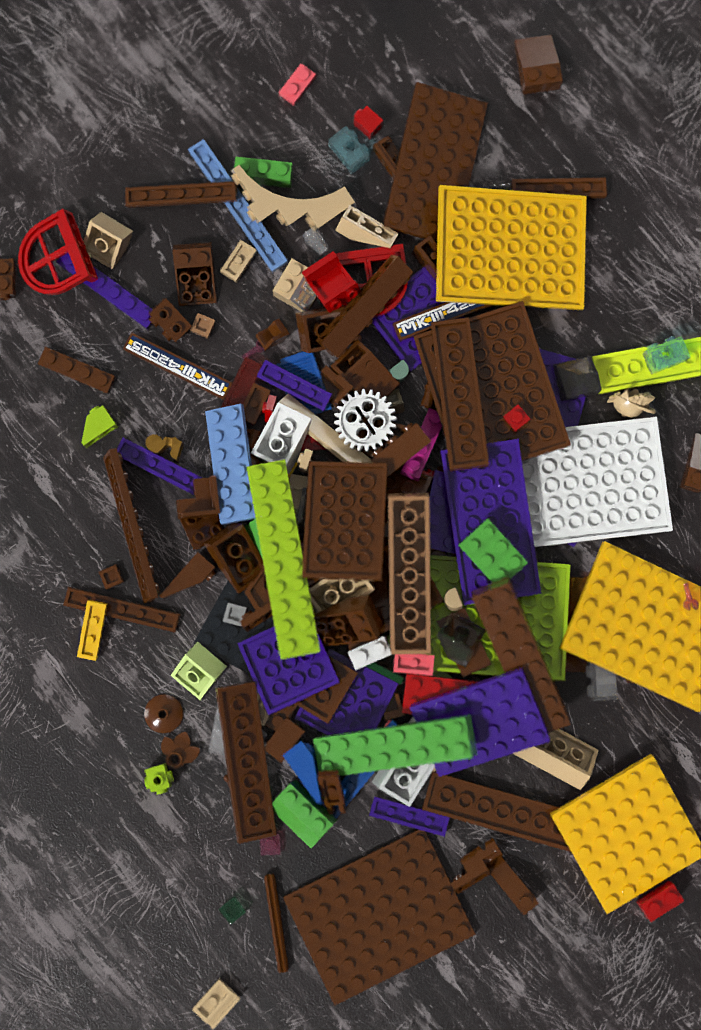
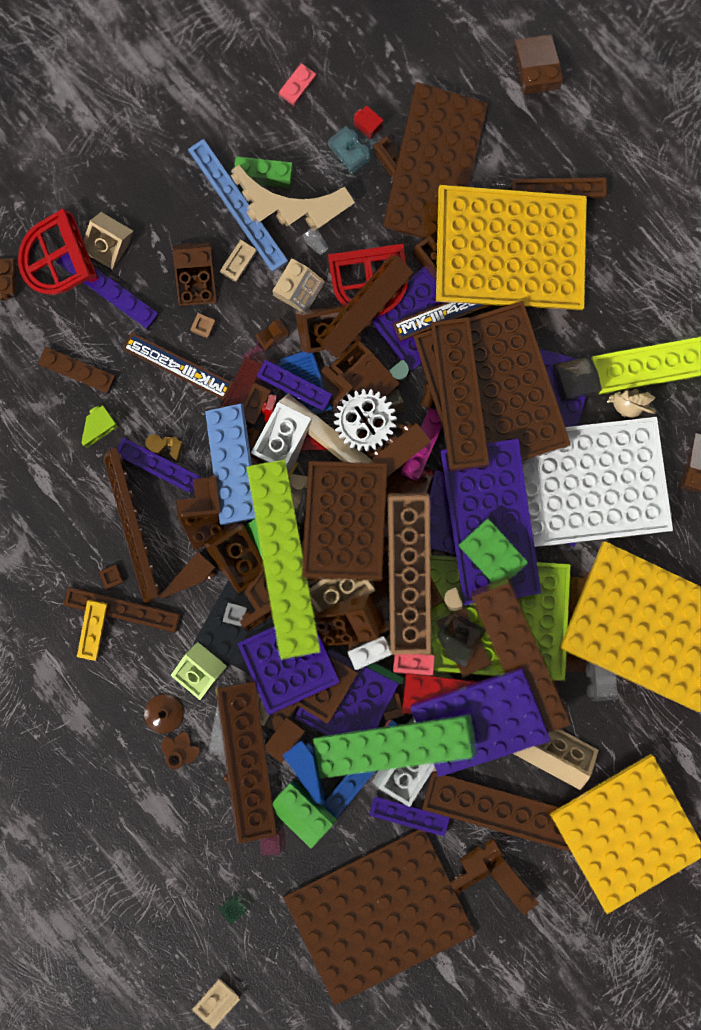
(151, 778): lime brick -> none
(169, 320): reddish brown brick -> none
(180, 194): reddish brown tile -> none
(276, 923): reddish brown axle -> none
(303, 460): tan plate -> none
(331, 282): red panel -> none
(332, 791): reddish brown hinge -> none
(365, 229): tan slope -> none
(516, 418): red plate -> none
(659, 901): red brick -> none
(677, 354): clear light blue brick -> none
(689, 599): hand -> none

